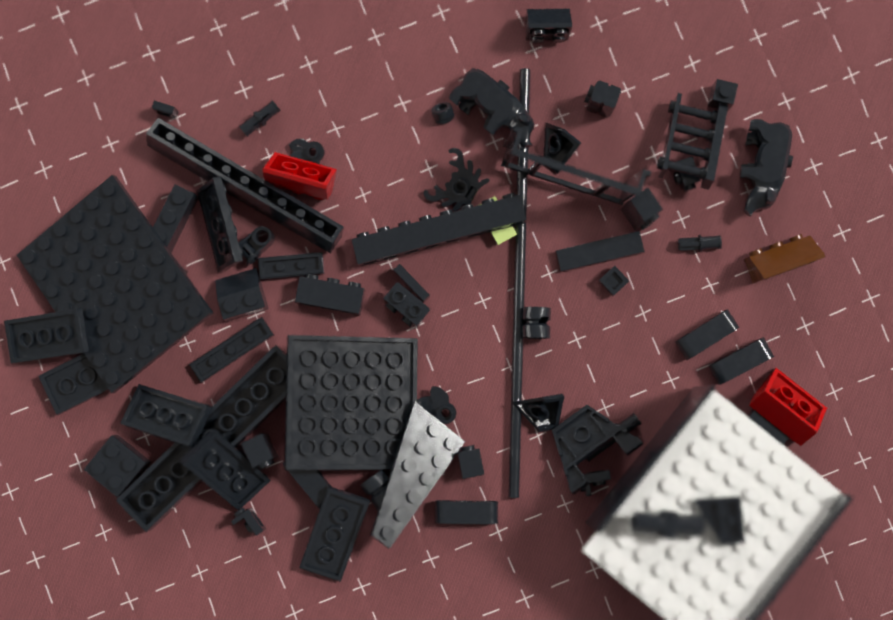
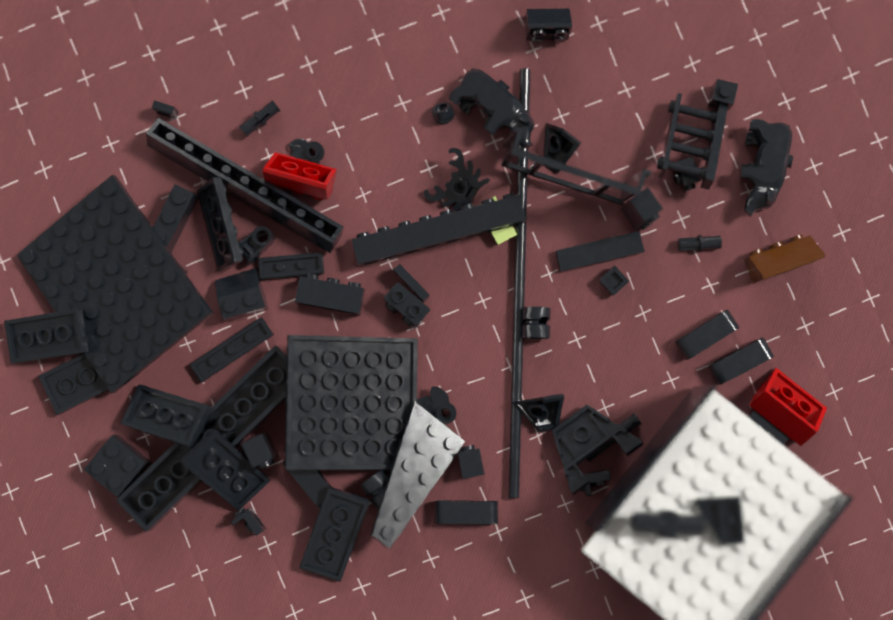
(602, 98): black brick -> none

